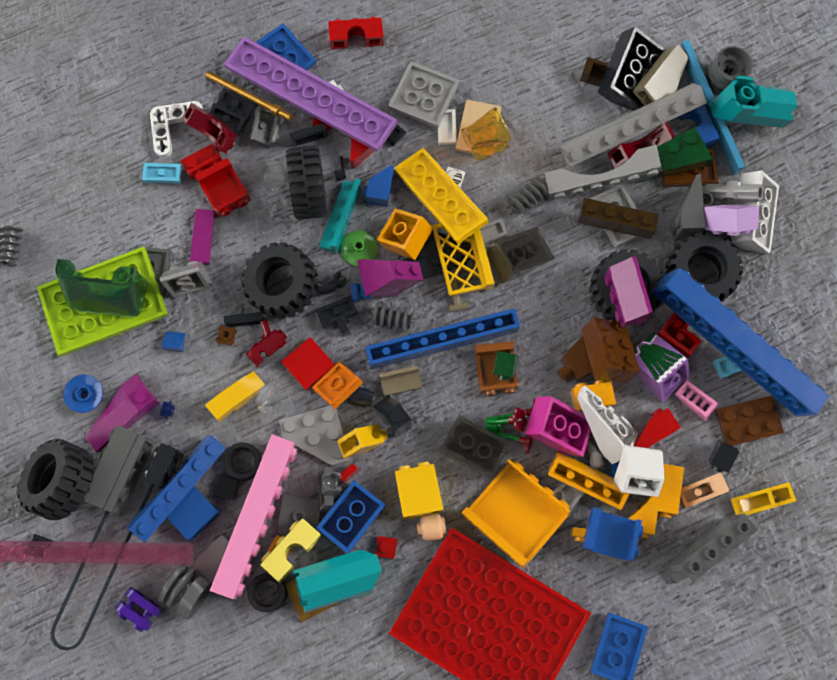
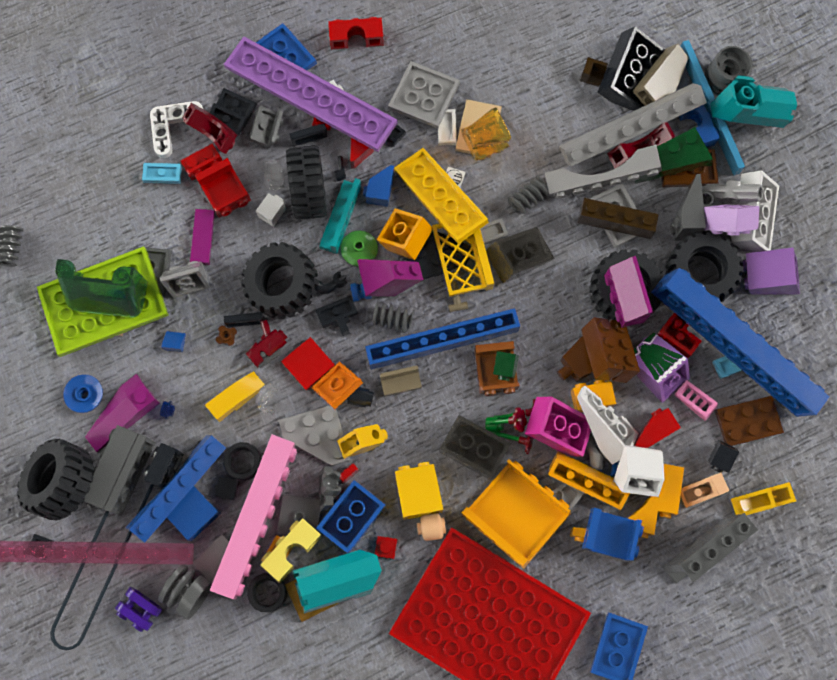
(271, 209): none -> white brick
(274, 109): pearl gold bar -> none
(393, 415): black slope -> none
(772, 272): none -> medium lavender slope

